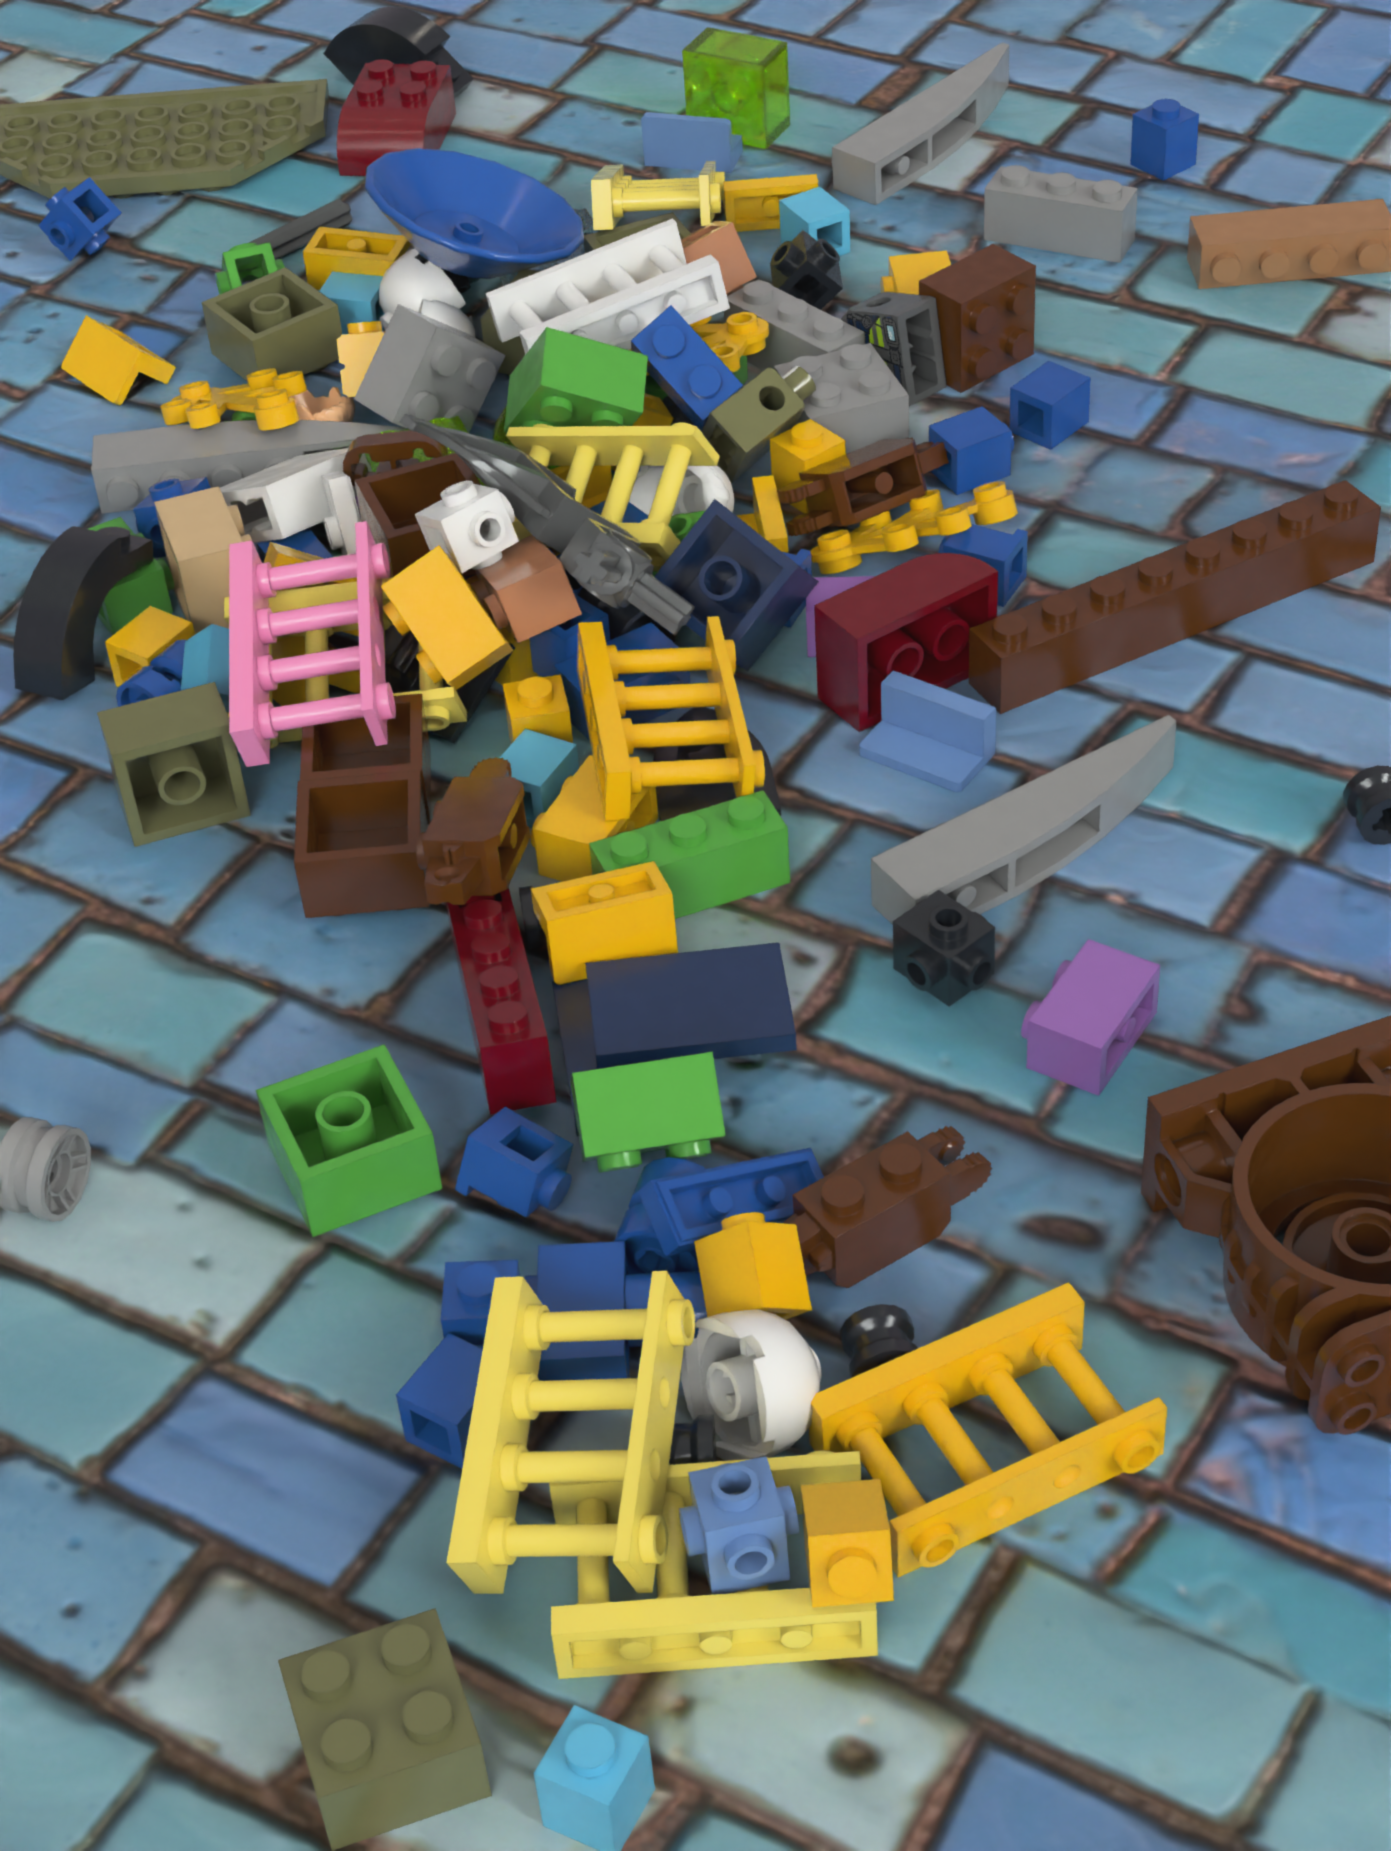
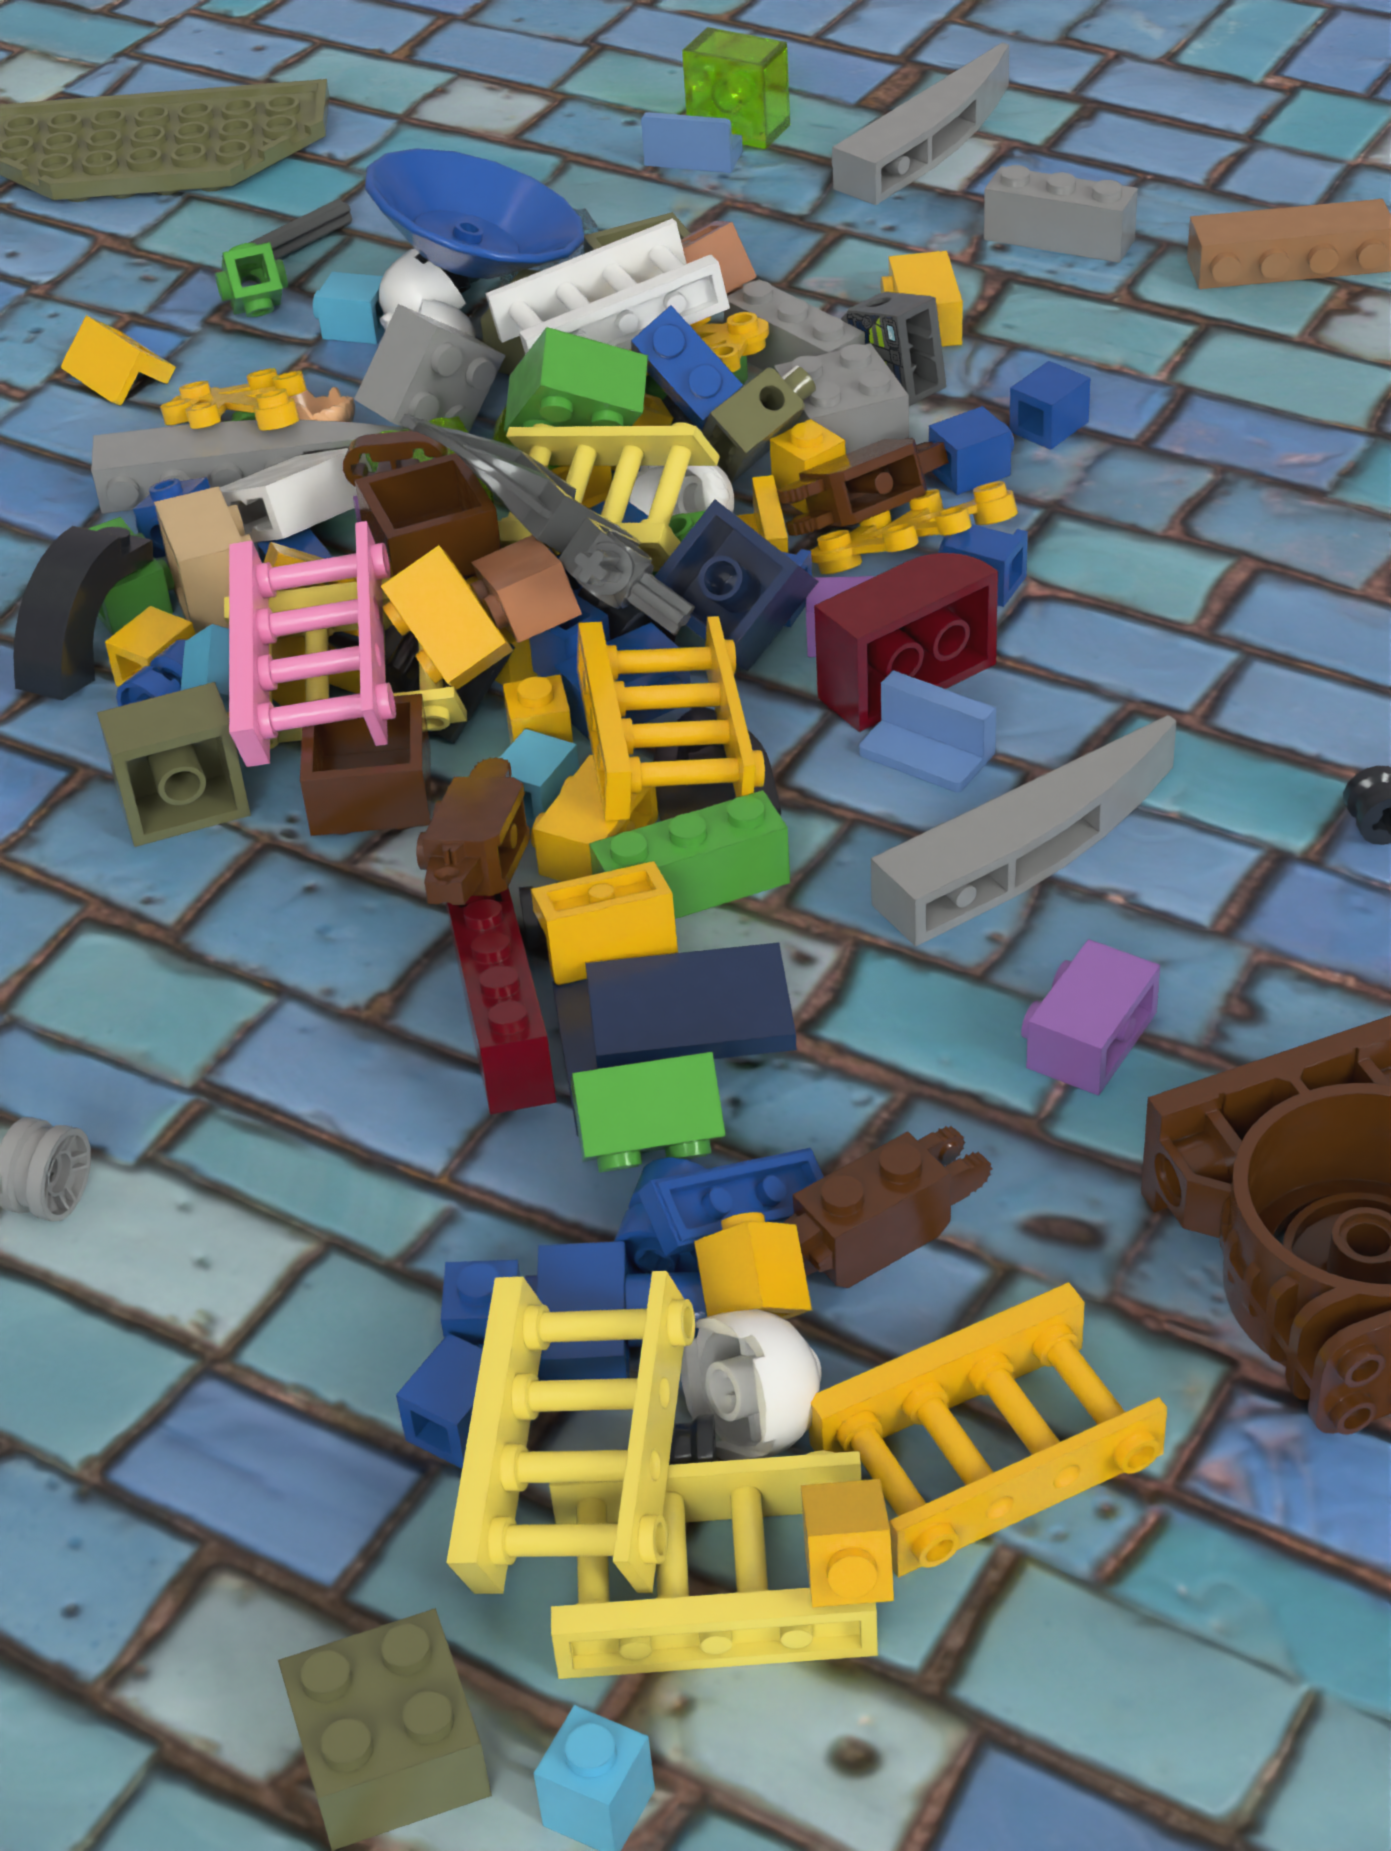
(79, 219): blue brick -> none
(273, 325): olive brick -> none
(344, 512): white plate -> none
(349, 1140): bright green brick -> none
(350, 253): yellow slope -> none
(357, 352): yellow brick -> none
(360, 843): reddish brown piece -> none
(393, 36): black arch -> none
(394, 111): dark red brick -> none
(469, 525): white brick -> none
(516, 1163): blue brick -> none
(618, 194): light yellow fence -> none
(739, 1525): medium blue brick -> none
(755, 202): yellow panel -> none
(807, 270): black brick -> none
(818, 216): medium azure brick -> none
(876, 1336): black wheel -> none
(944, 948): black brick -> none
(983, 314): reddish brown piece -> none
(1164, 138): blue brick -> none
(1171, 596): reddish brown brick -> none

